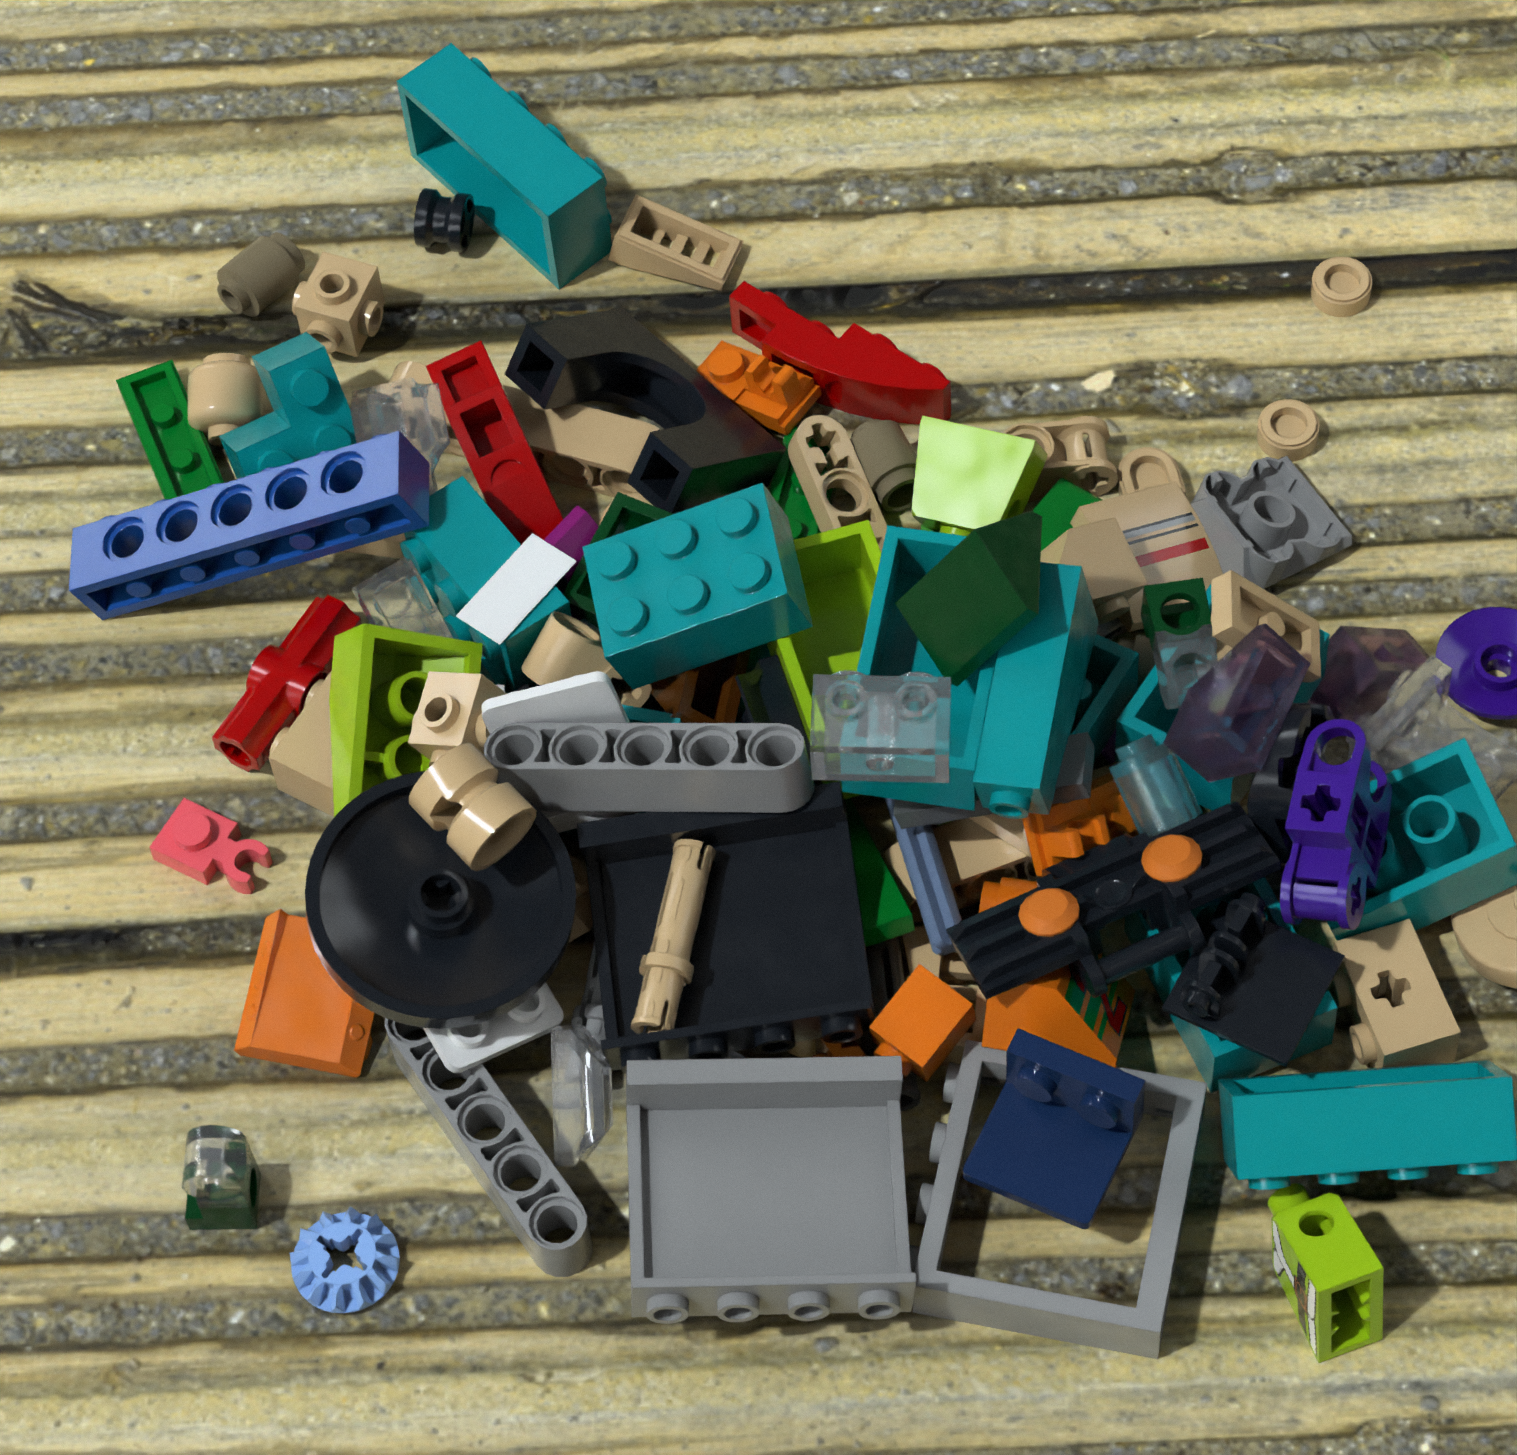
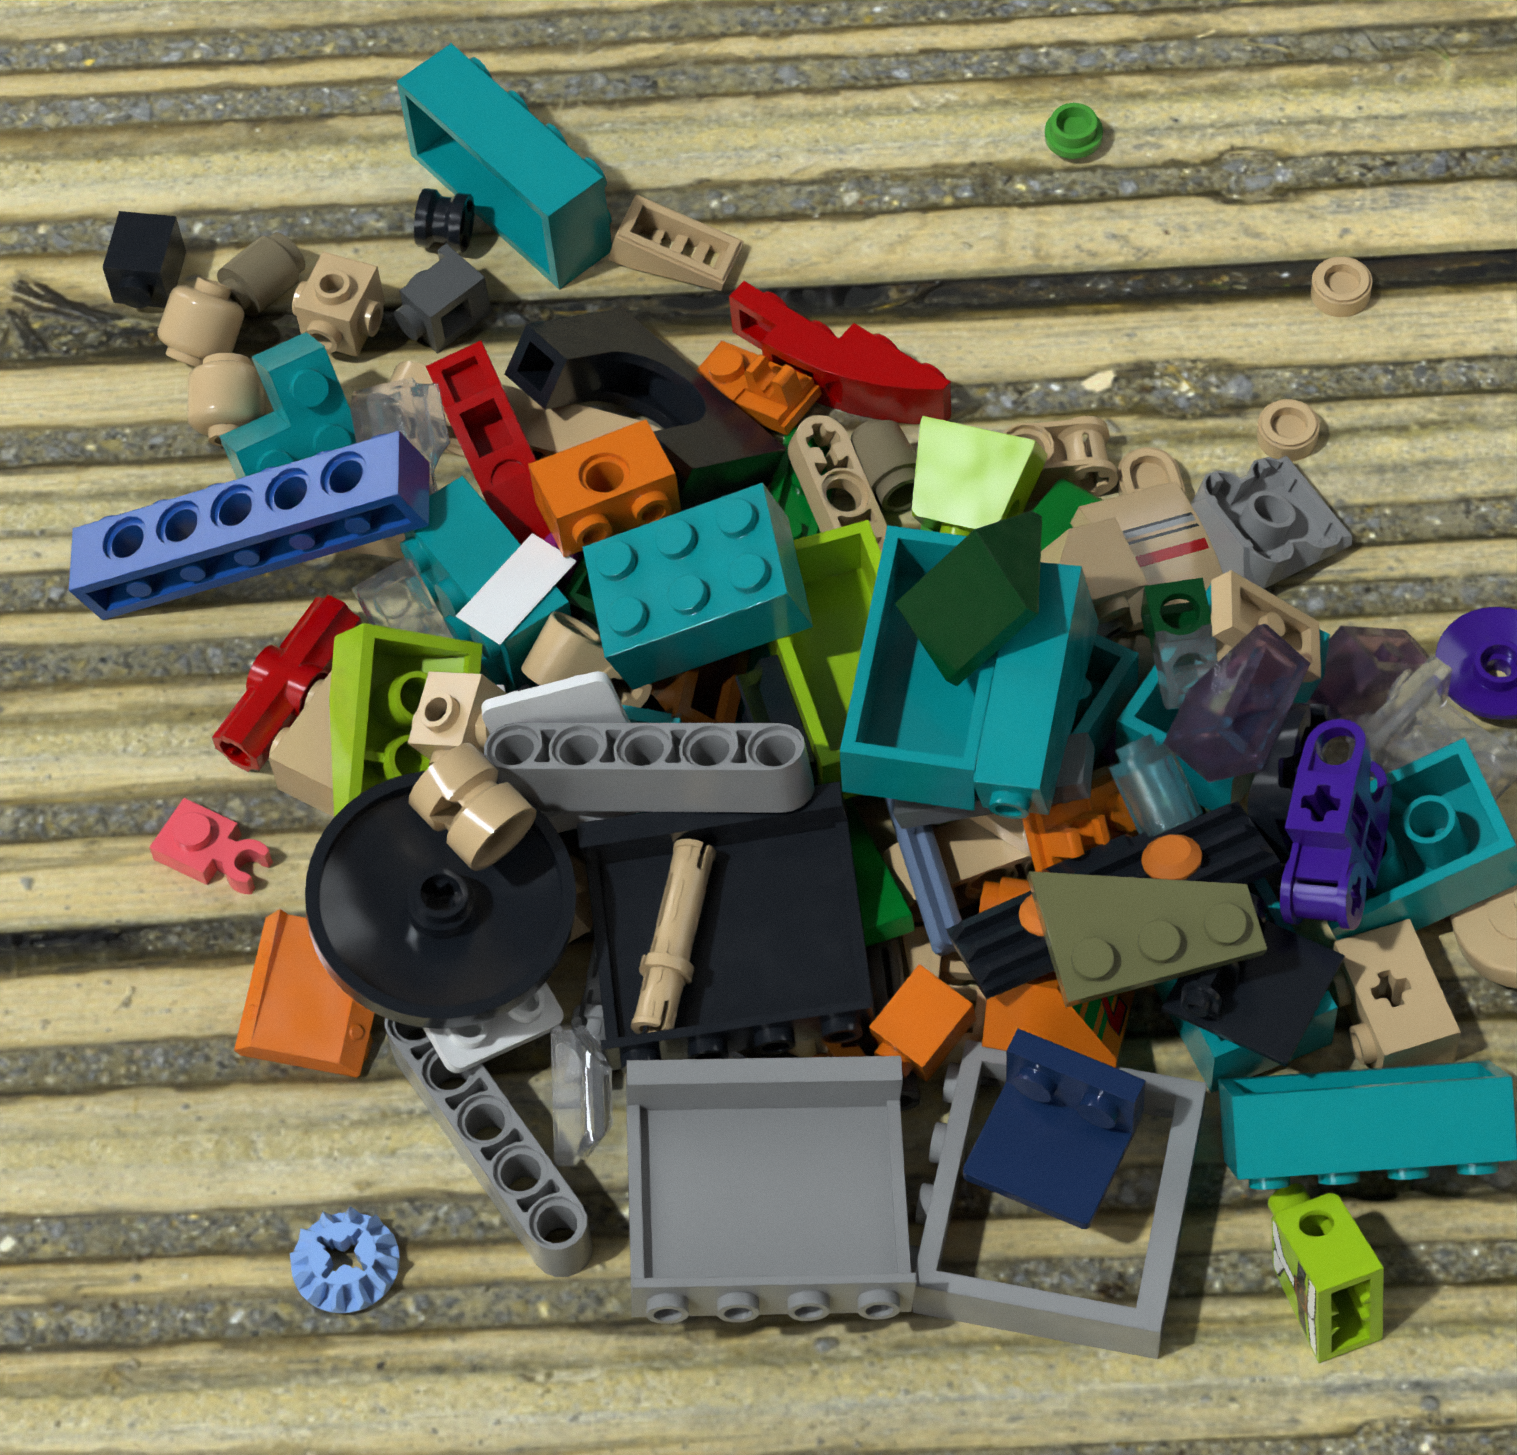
(144, 259): none -> black brick
(173, 448): green tile -> none
(200, 321): none -> tan head
(220, 1179): clear leg -> none
(443, 301): none -> dark grey brick
(605, 487): none -> orange brick
(881, 727): clear brick -> none
(1073, 131): none -> bright green plate
(1140, 931): none -> olive wing

